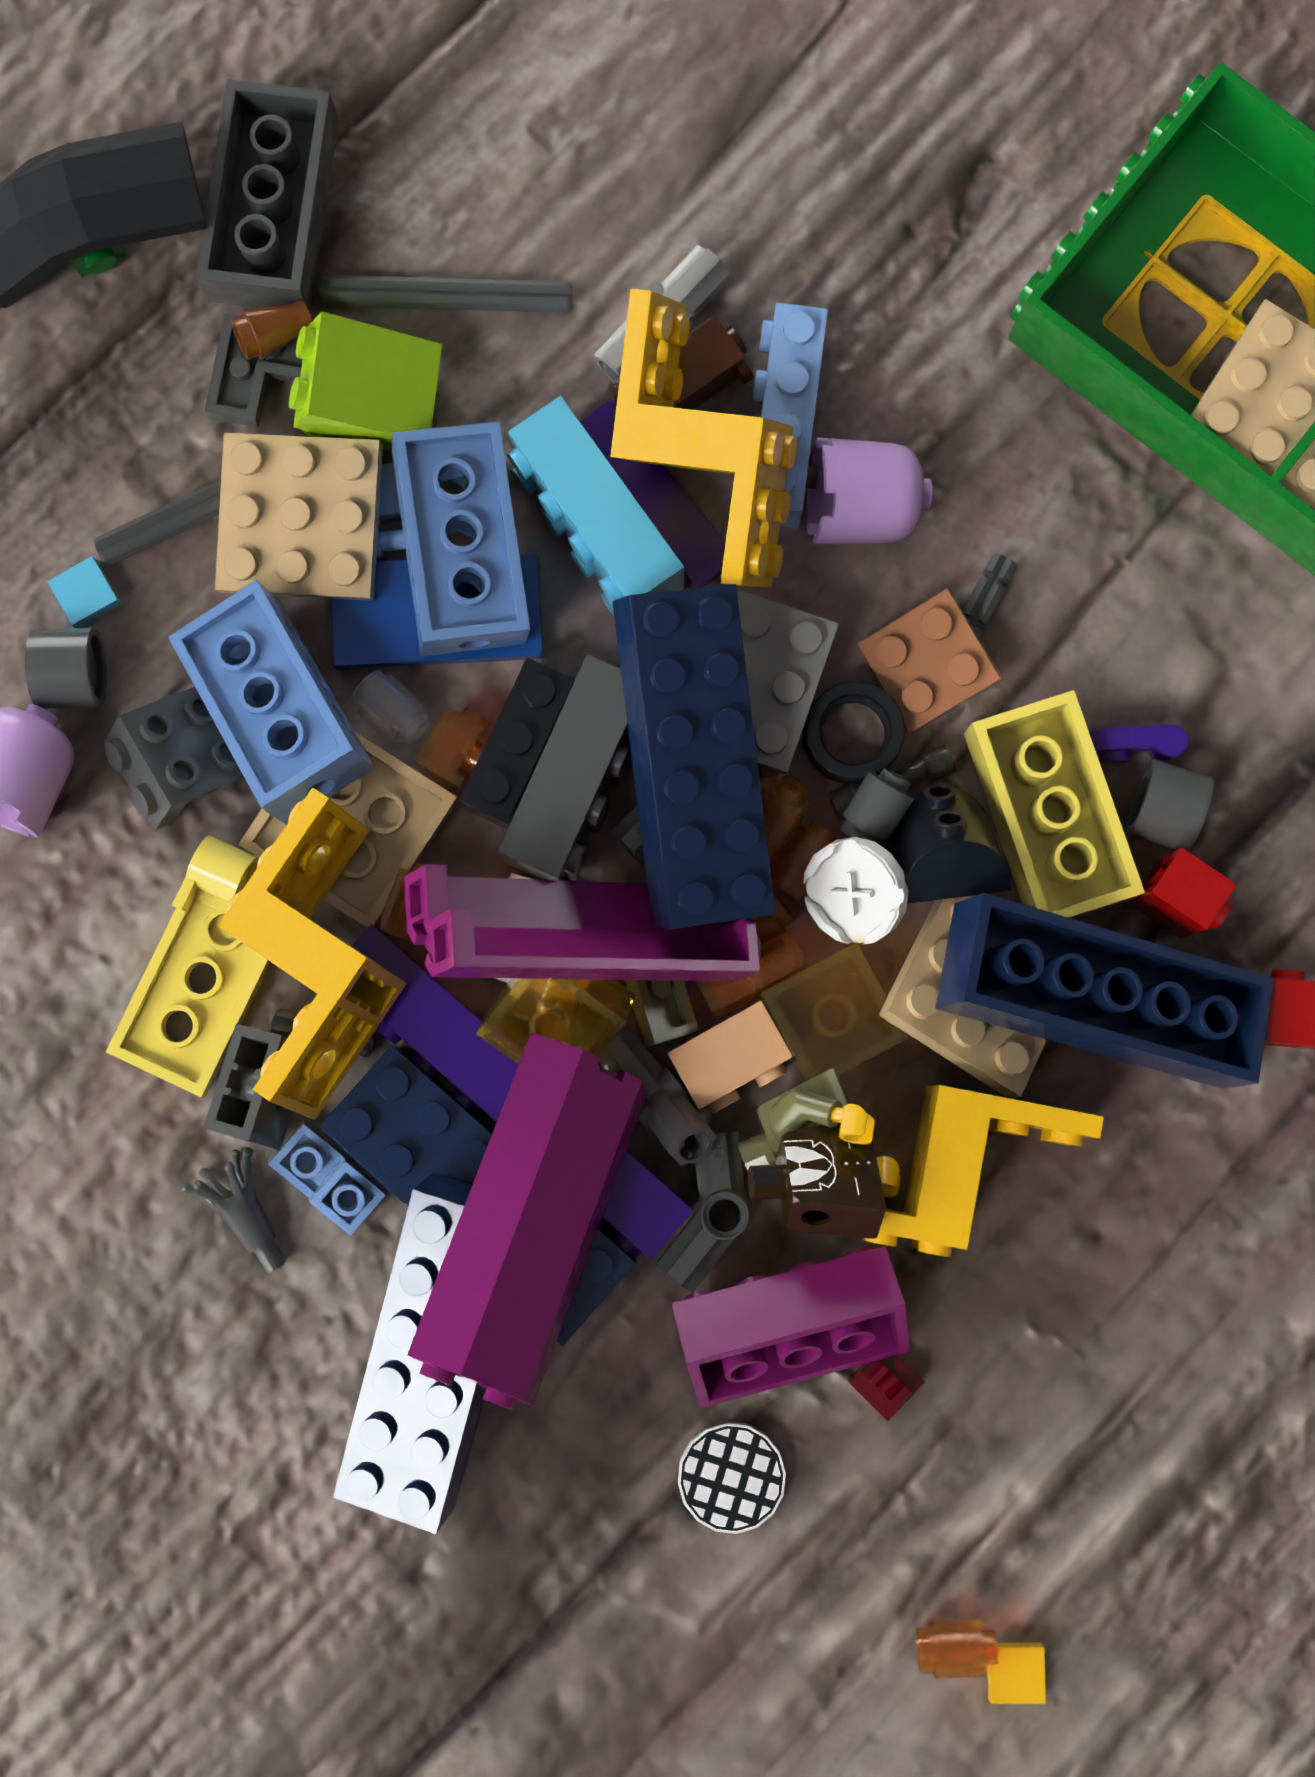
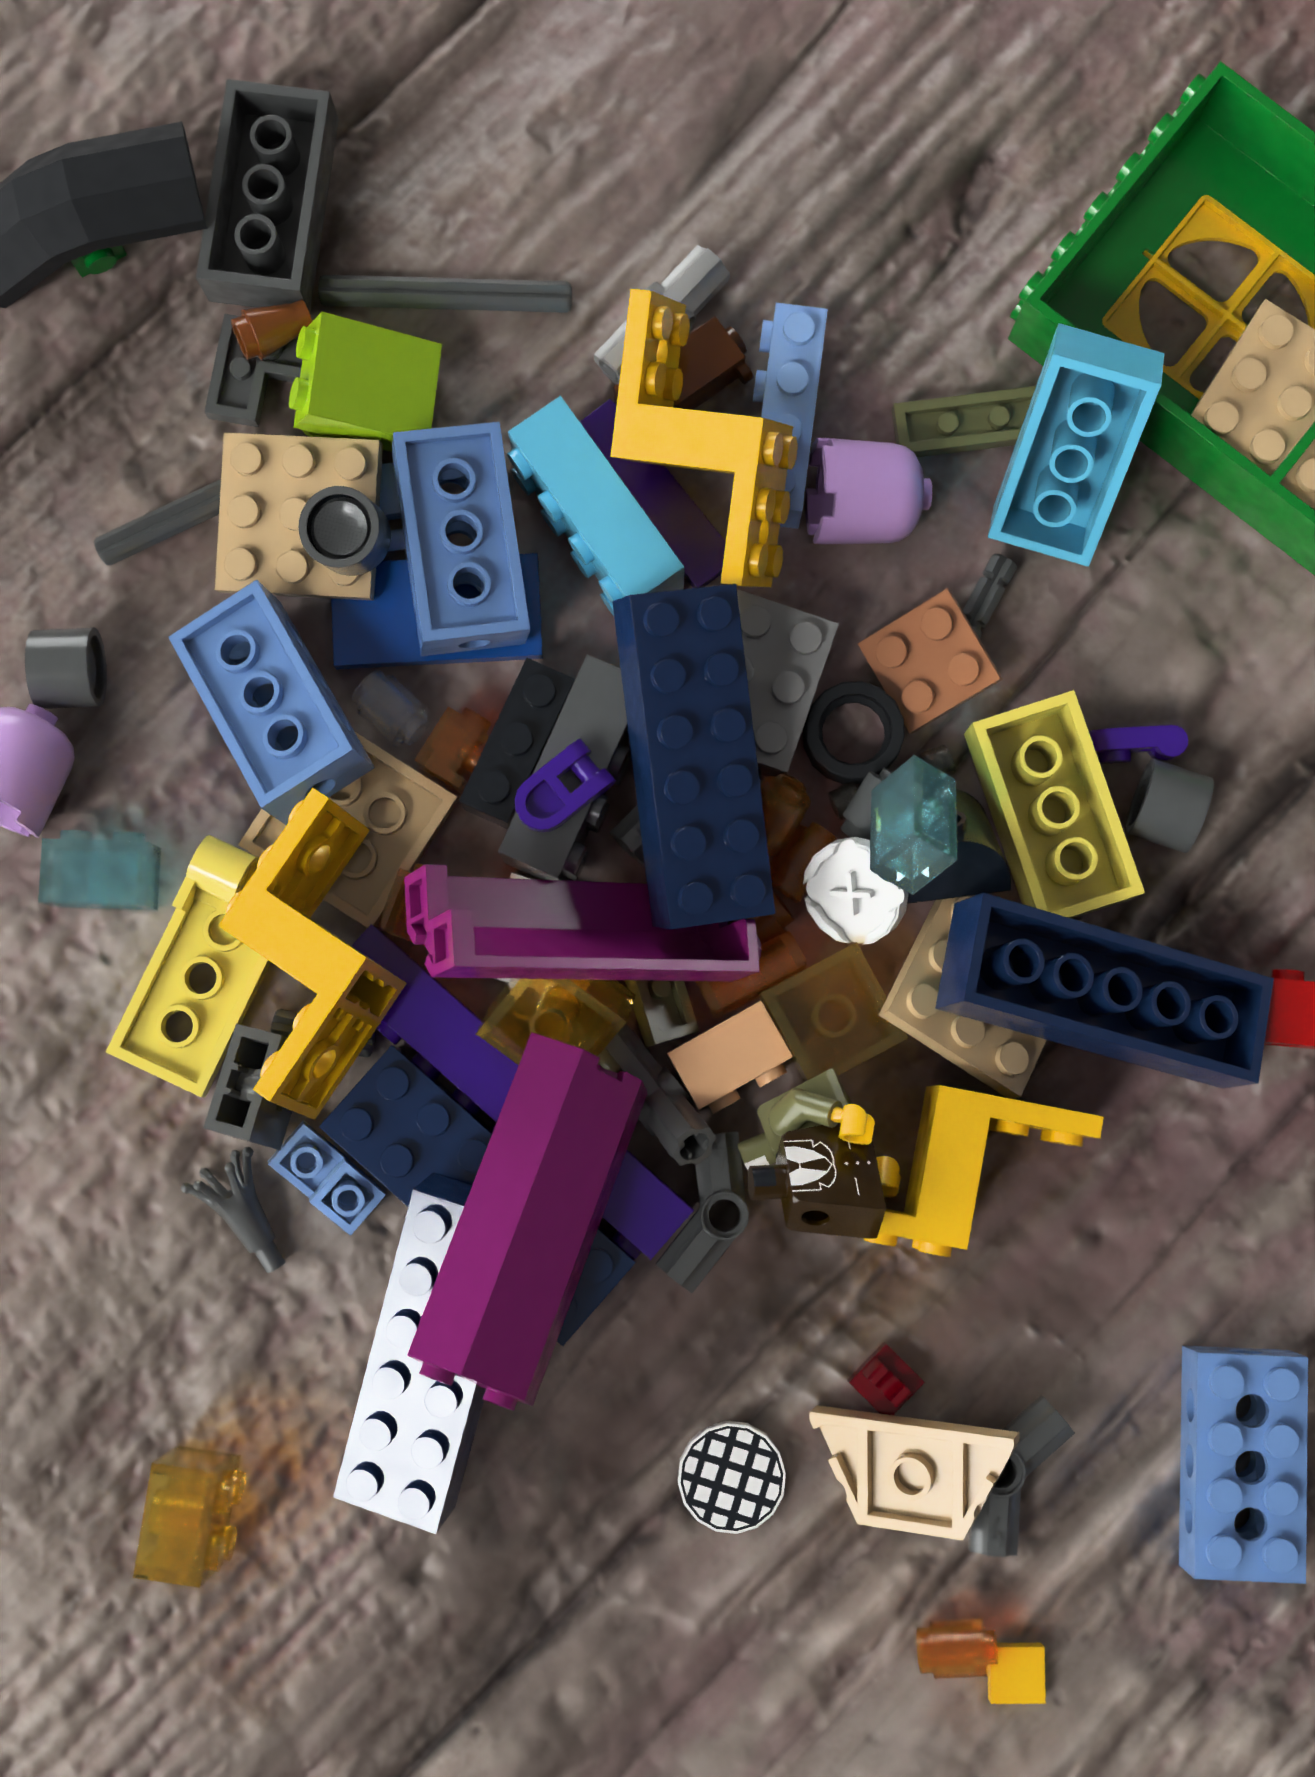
(84, 592): medium azure tile -> none
(99, 872): none -> clear light blue brick
(170, 755): dark grey bracket -> none
(189, 1516): none -> clear yellow brick
(344, 530): none -> dark grey piece
(544, 800): none -> dark purple plate
(792, 1325): magenta brick -> none
(913, 825): none -> clear light blue brick
(913, 1470): none -> wing
(961, 421): none -> olive plate
(1040, 1435): none -> dark grey piece
(1076, 444): none -> medium azure brick
(1185, 894): red brick -> none
(1273, 1484): none -> medium blue brick

